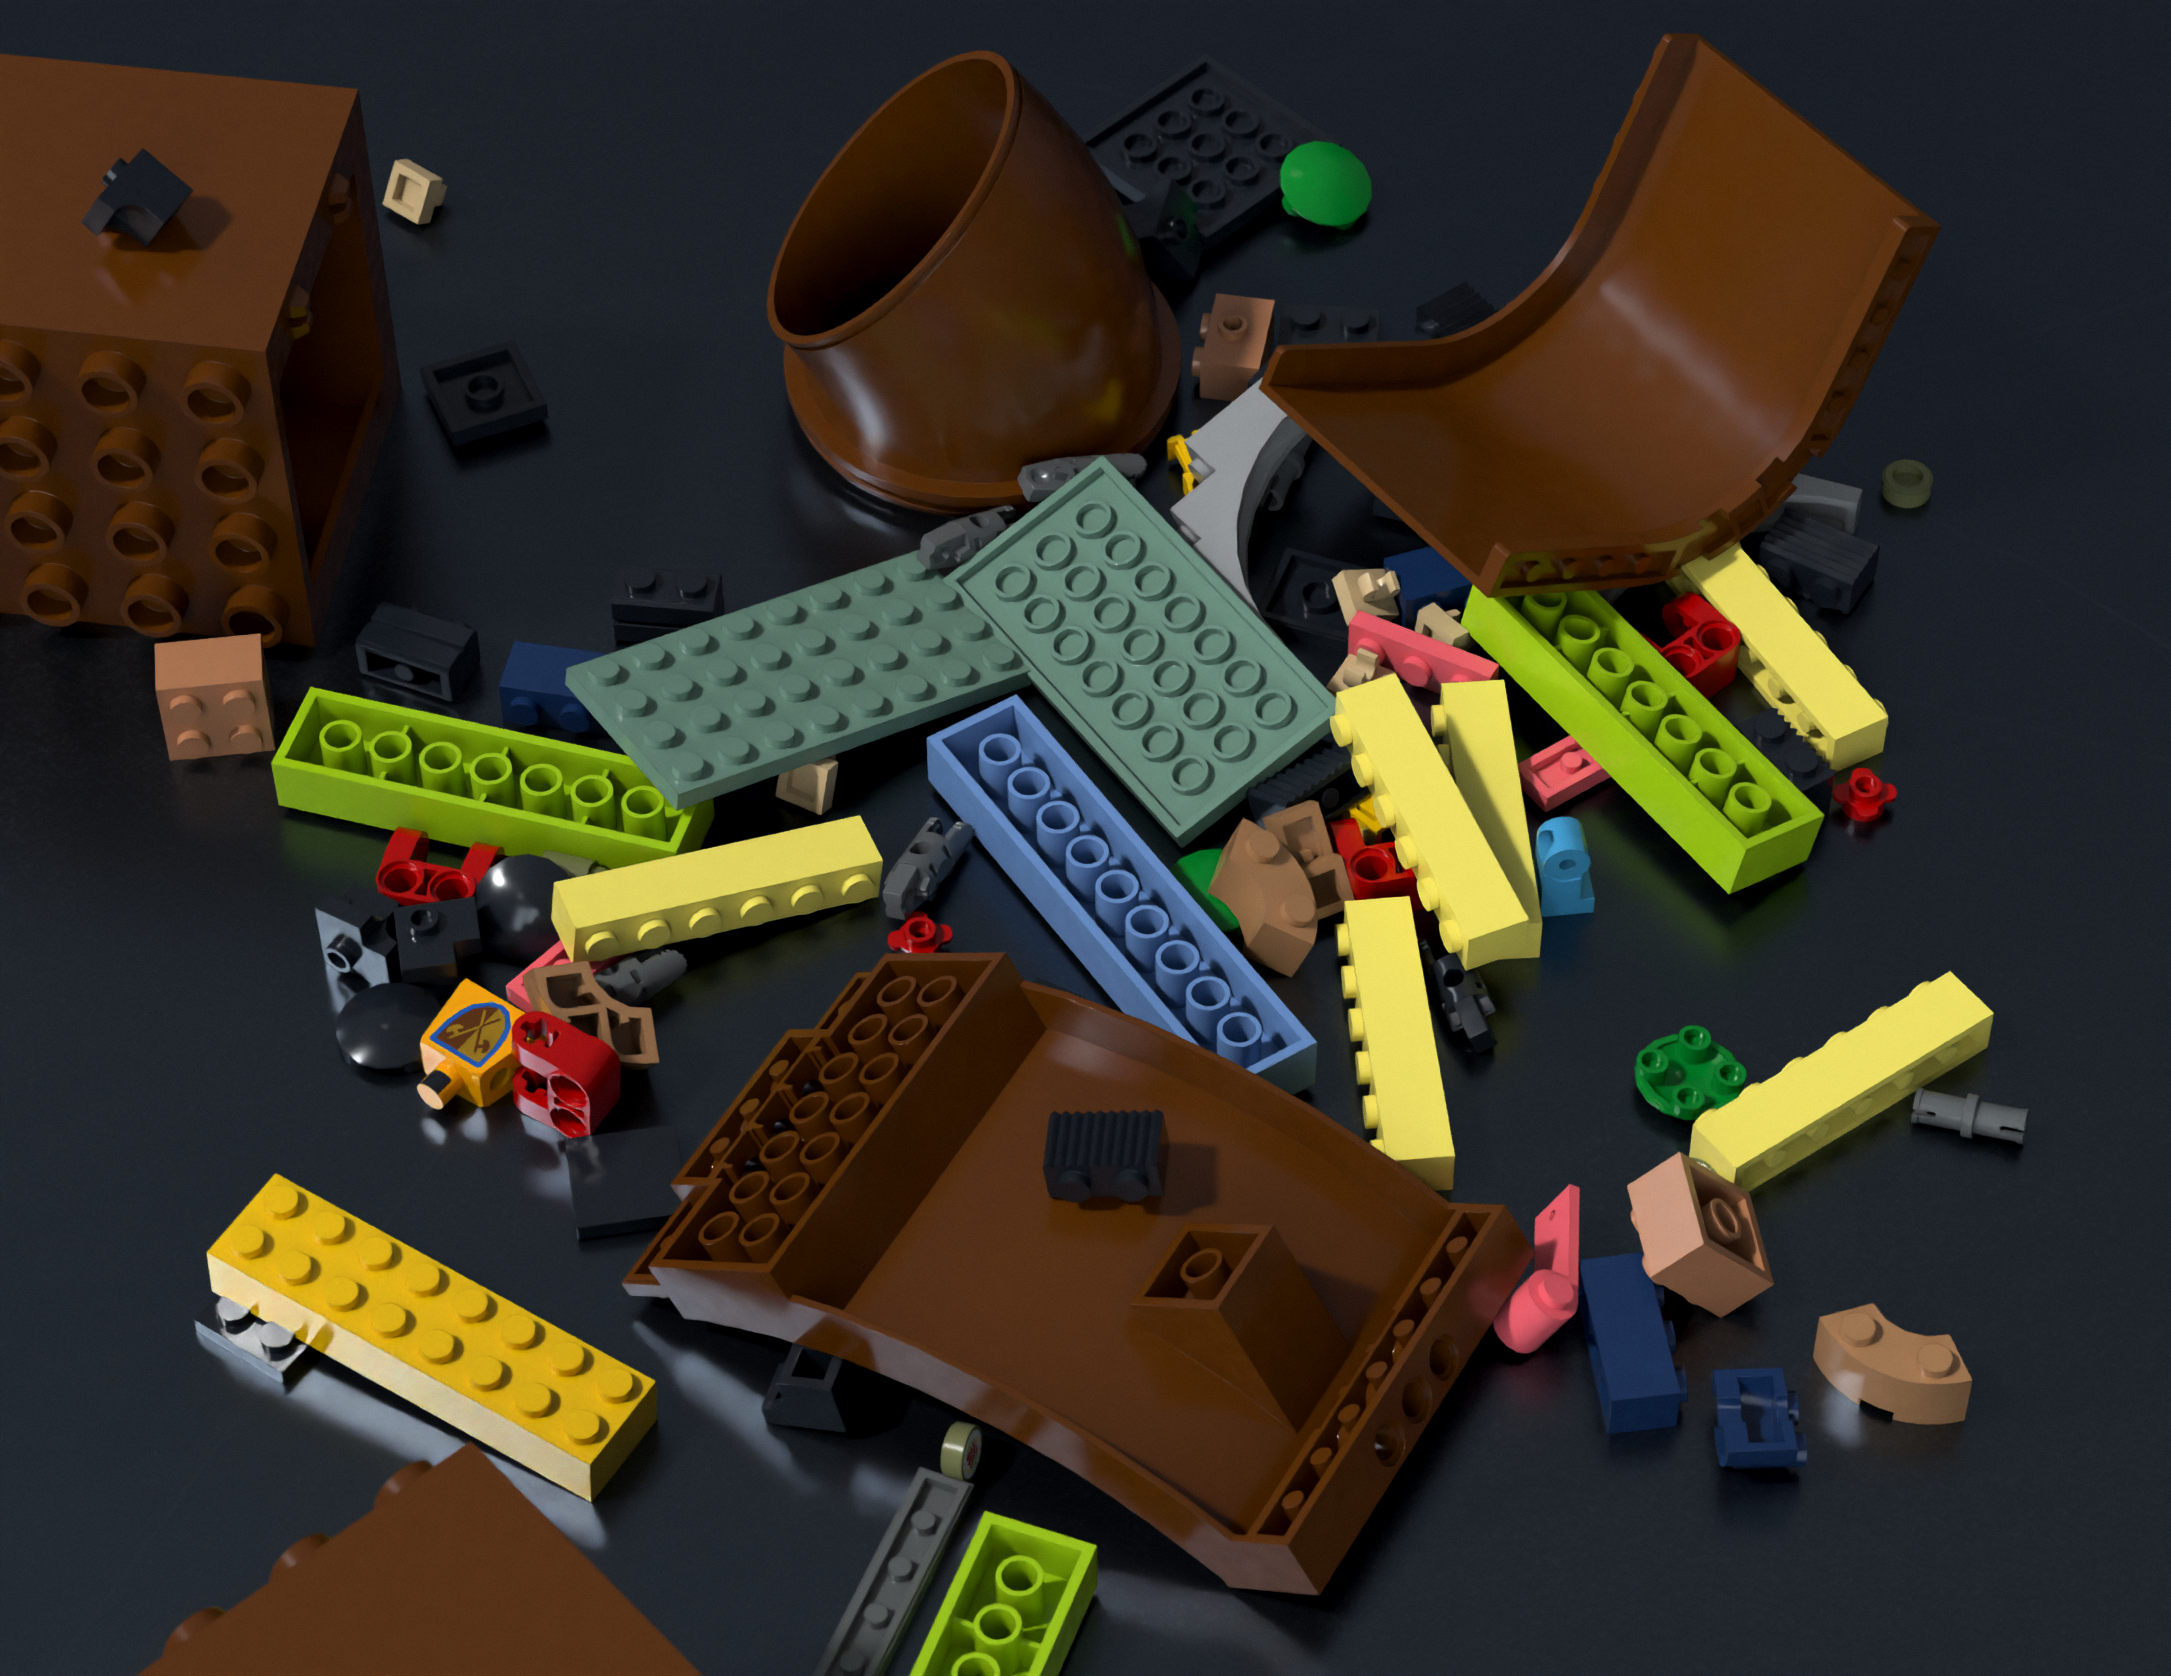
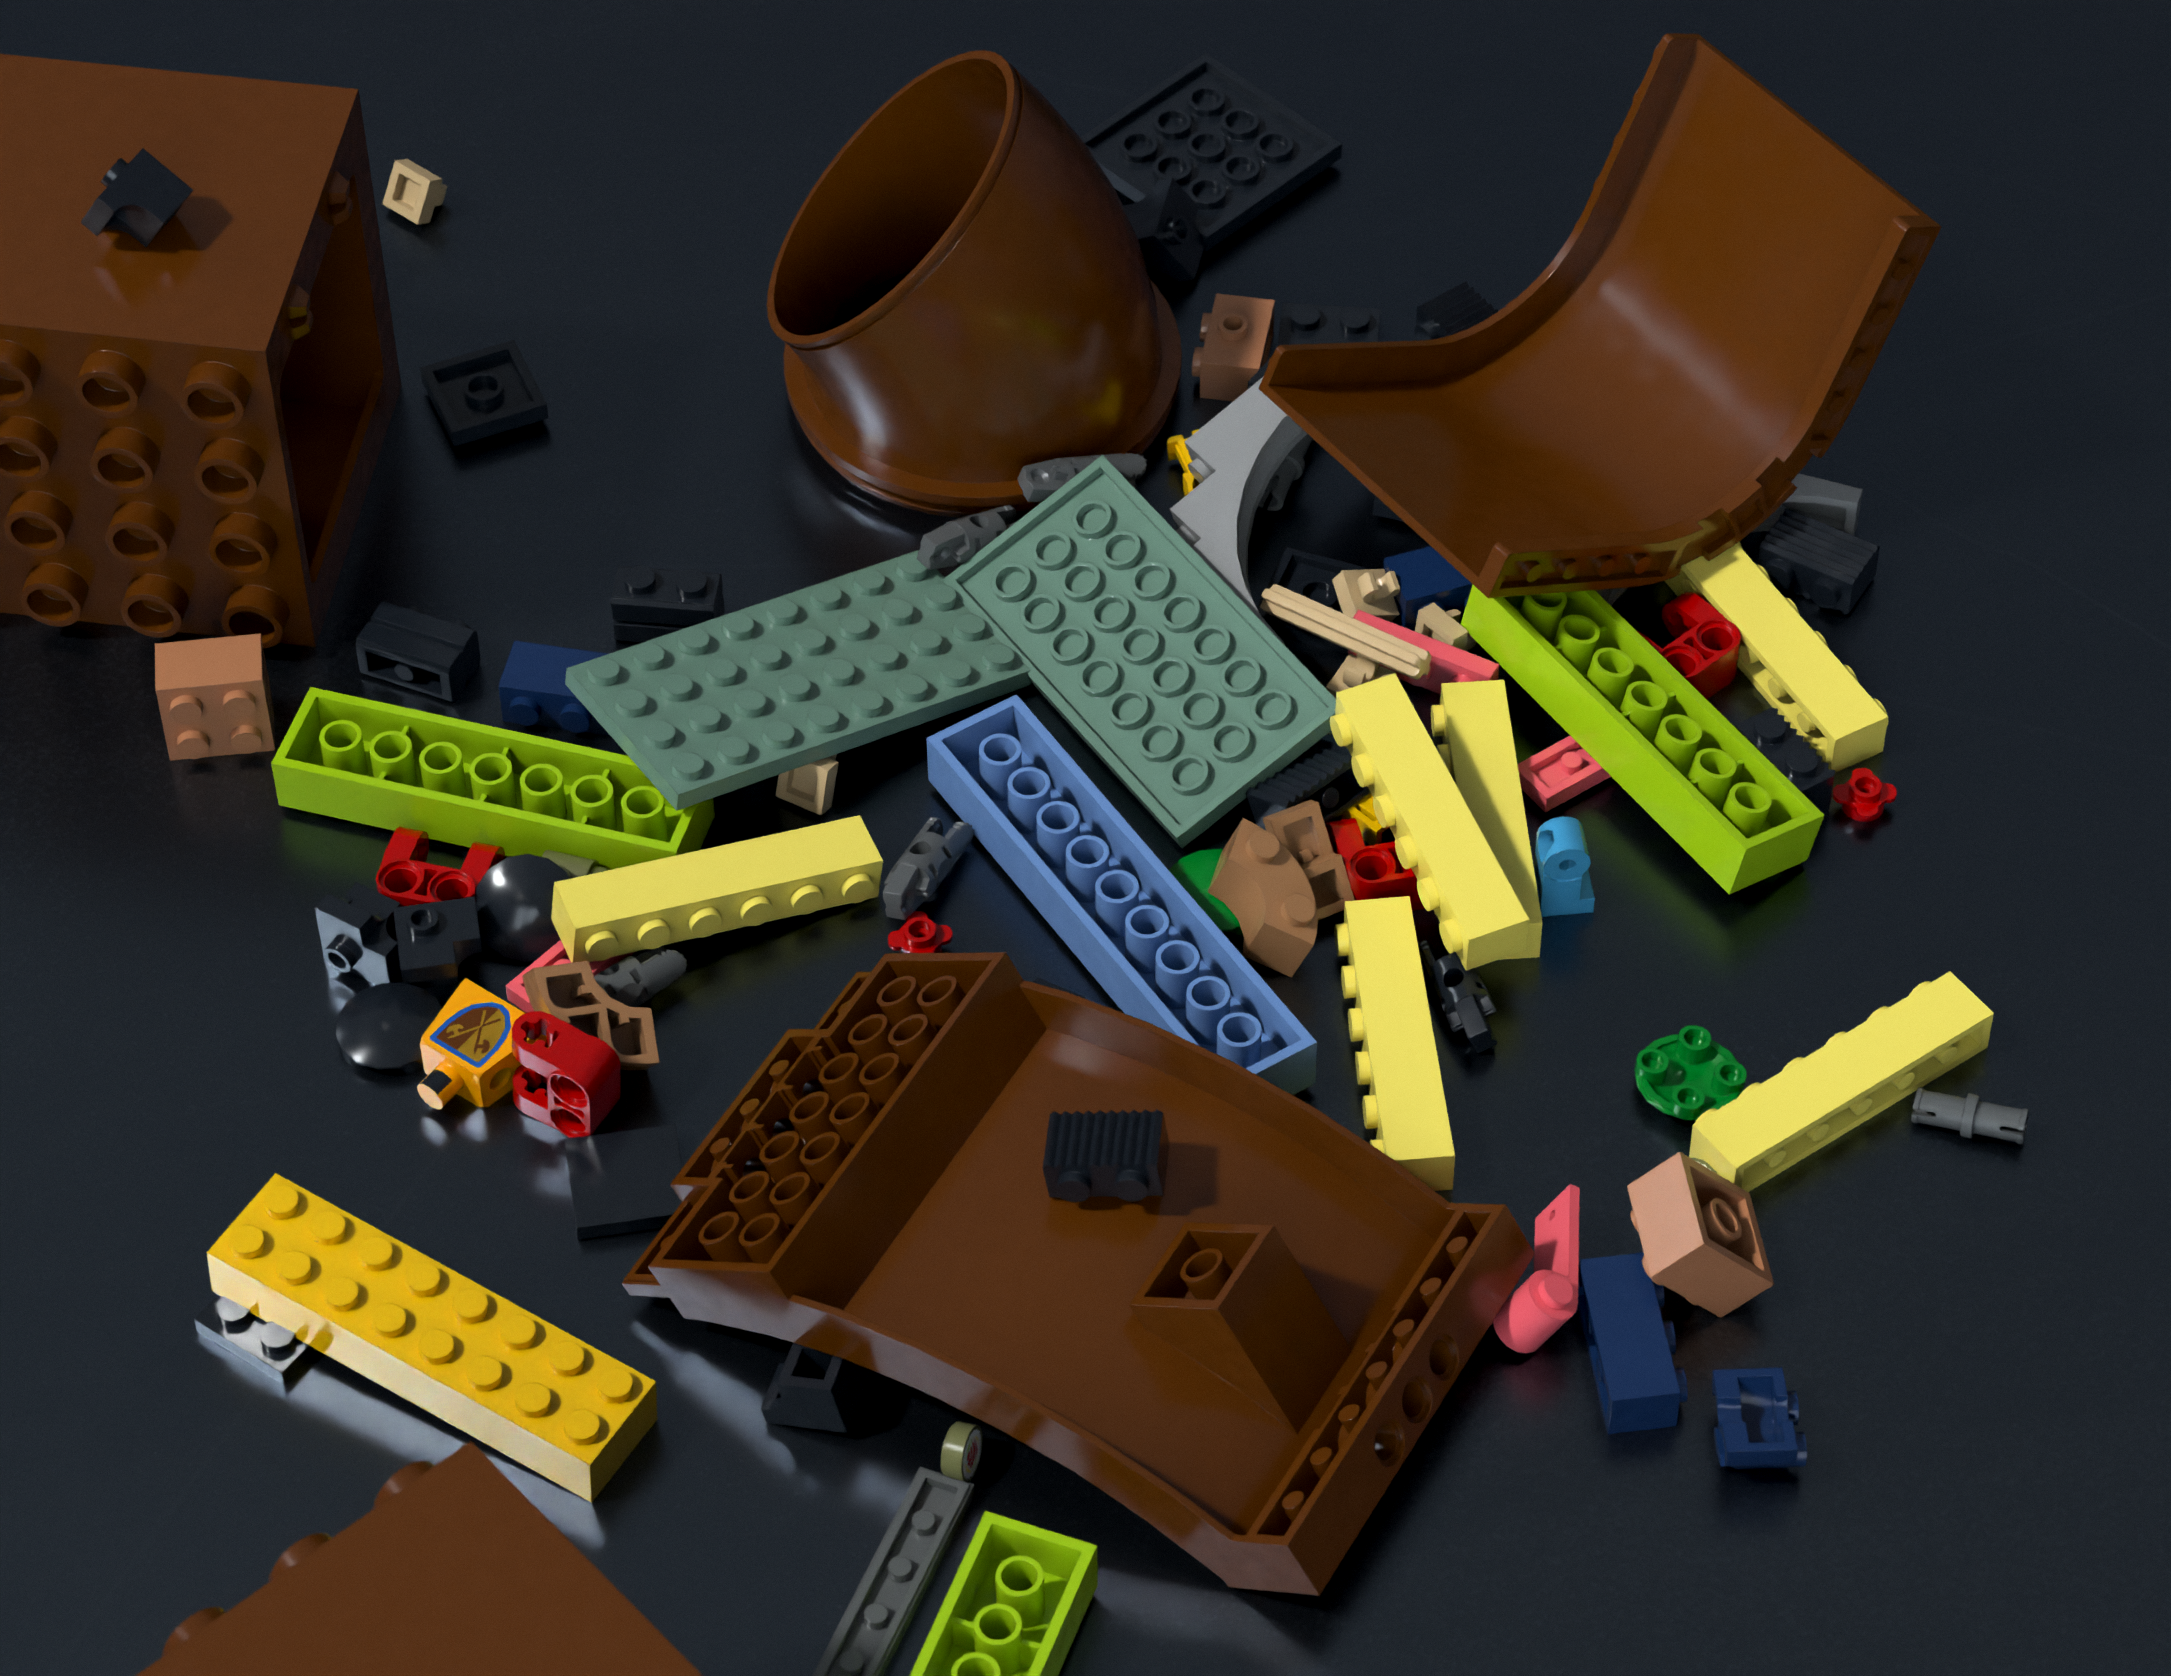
(1325, 185): green dish -> none
(1346, 631): none -> tan axle
(1892, 1368): medium nougat brick -> none
(1906, 483): olive tile -> none

